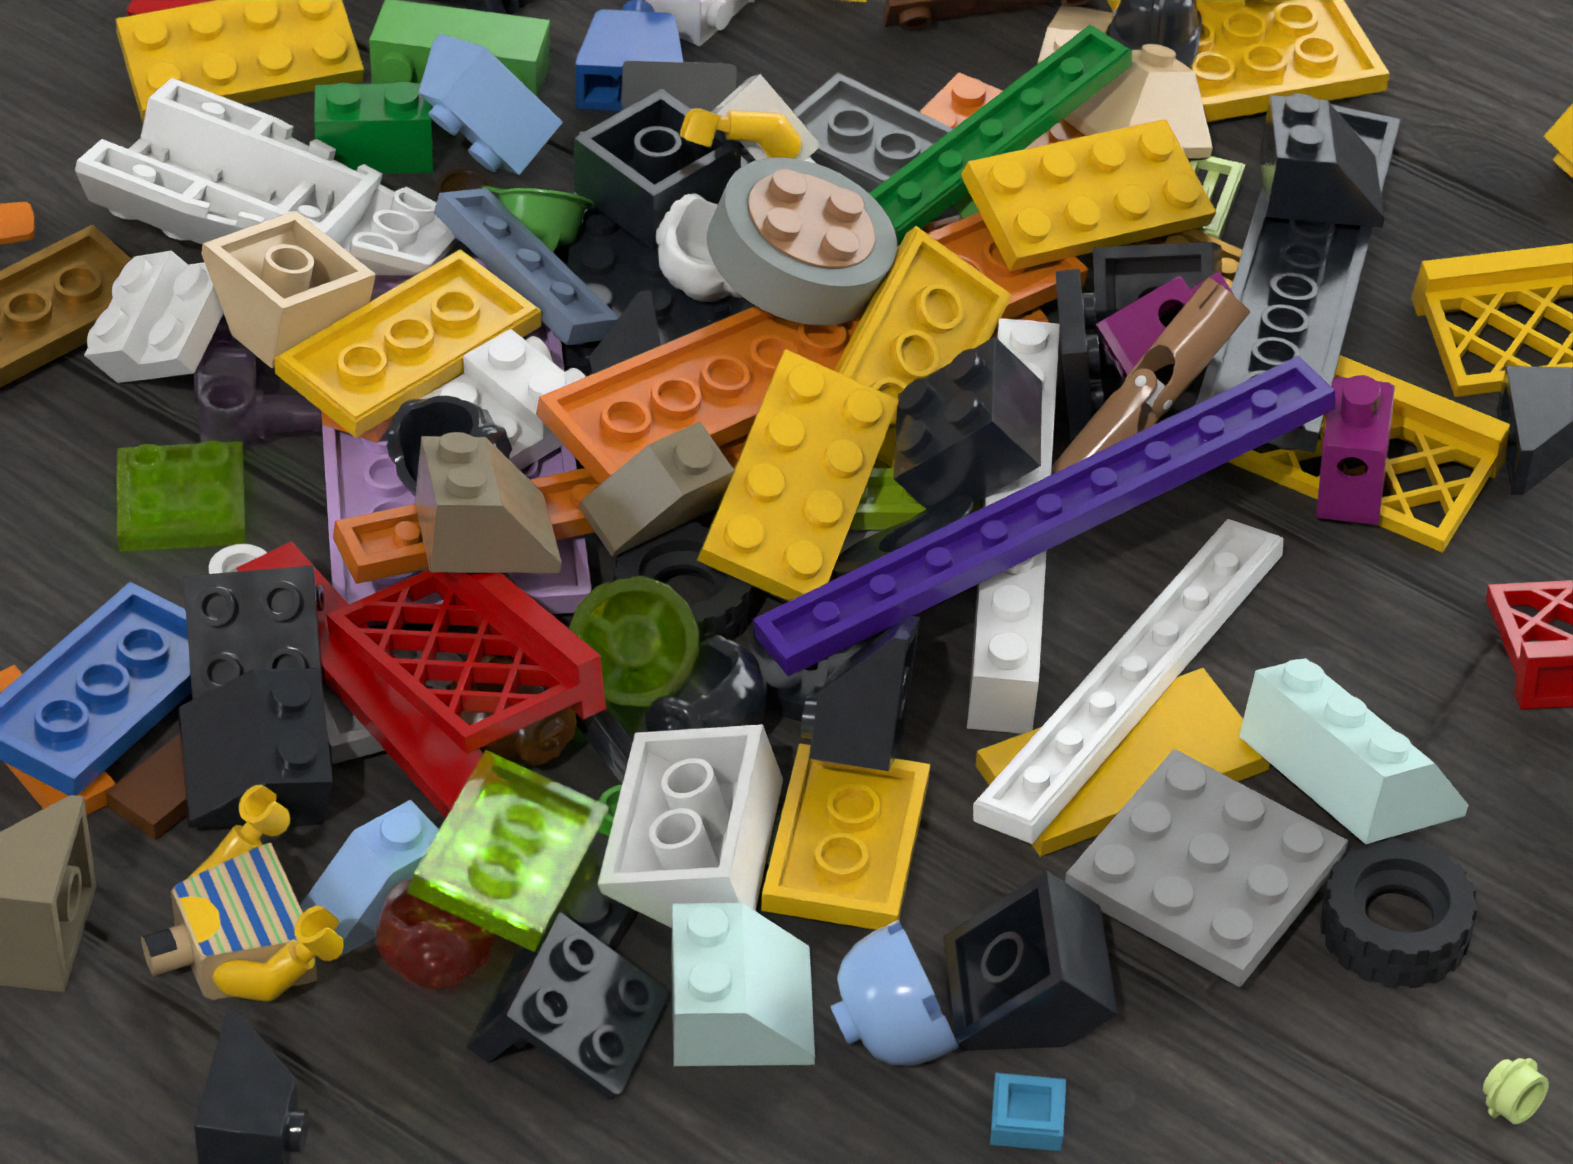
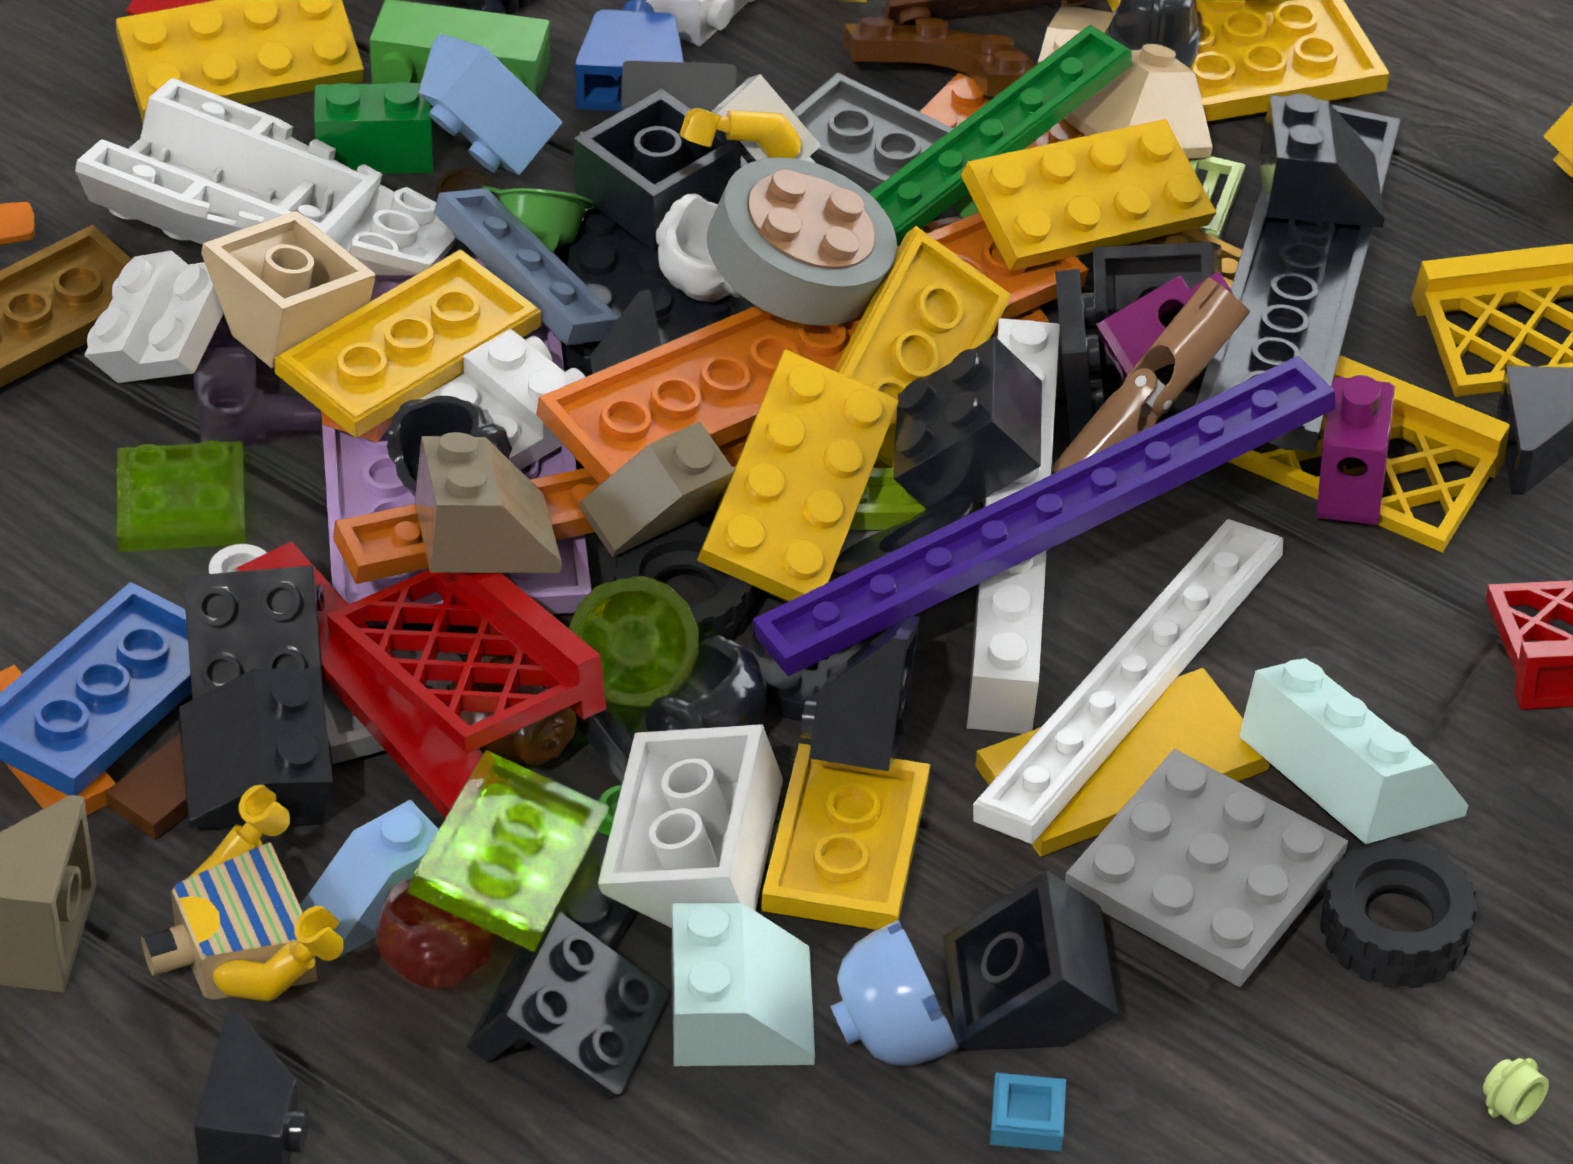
(986, 58): none -> reddish brown plate

